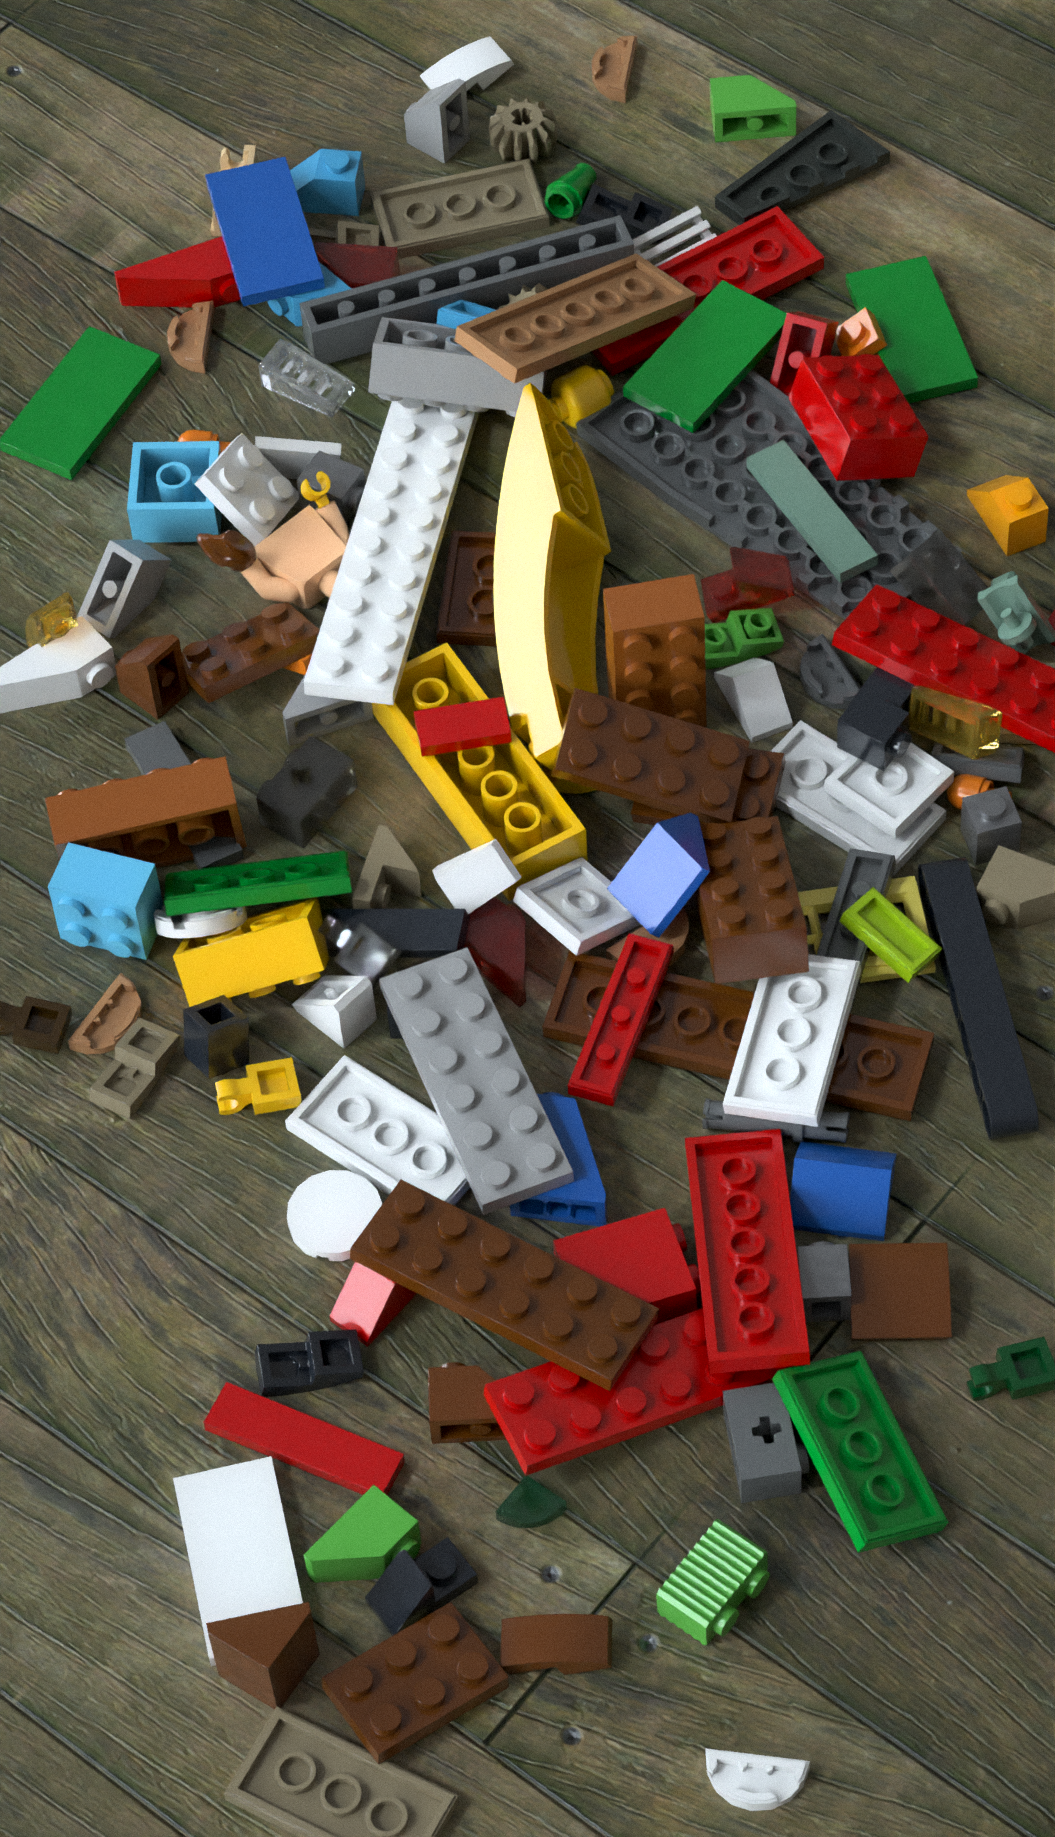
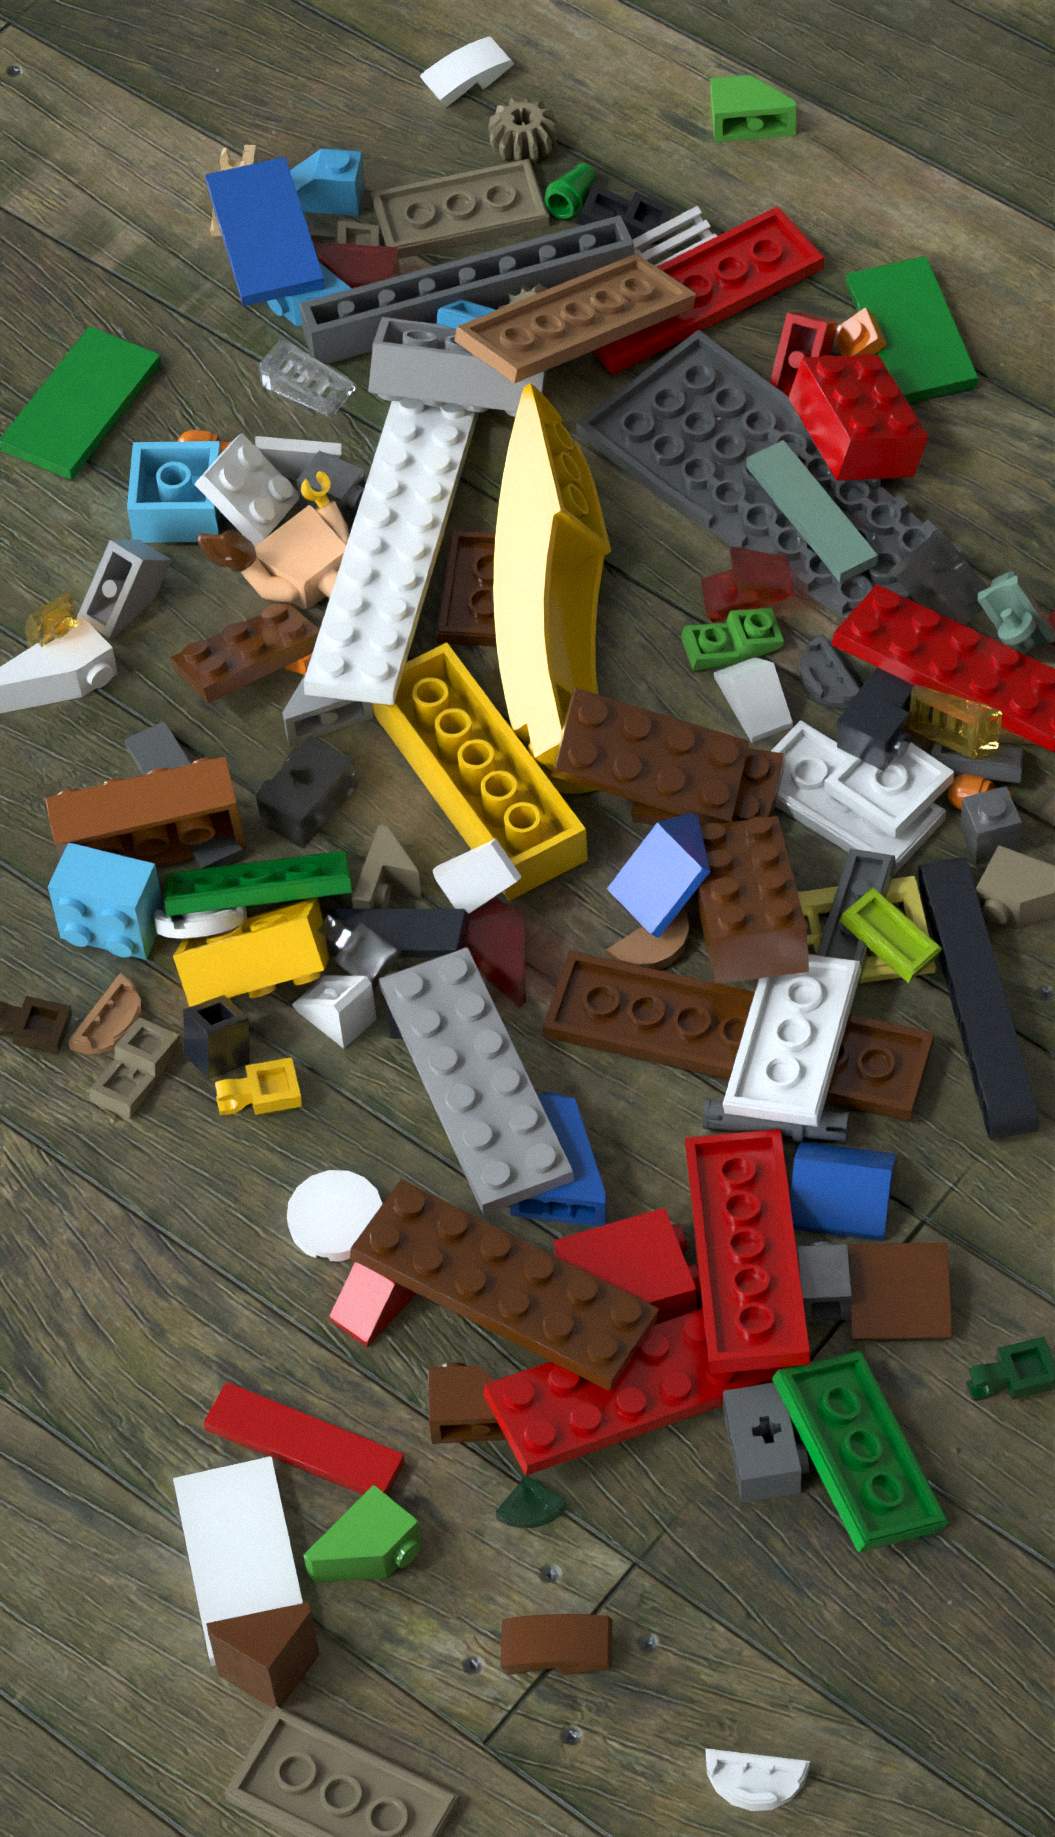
(153, 674): reddish brown slope -> none
(180, 278): red slope -> none
(191, 336): medium nougat tile -> none
(308, 1366): black slope -> none
(379, 1133): white tile -> none
(415, 1682): reddish brown plate -> none
(420, 1586): black slope -> none
(439, 121): light grey slope -> none
(462, 726): red tile -> none
(575, 906): white plate -> none
(580, 393): yellow head -> none
(614, 67): medium nougat tile -> none
(620, 1019): red tile -> none
(657, 647): dark orange brick -> none
(706, 356): green tile -> none
(713, 1583): bright green brick -> none
(803, 168): pearl dark grey wing -> none
(1011, 512): light orange slope -> none

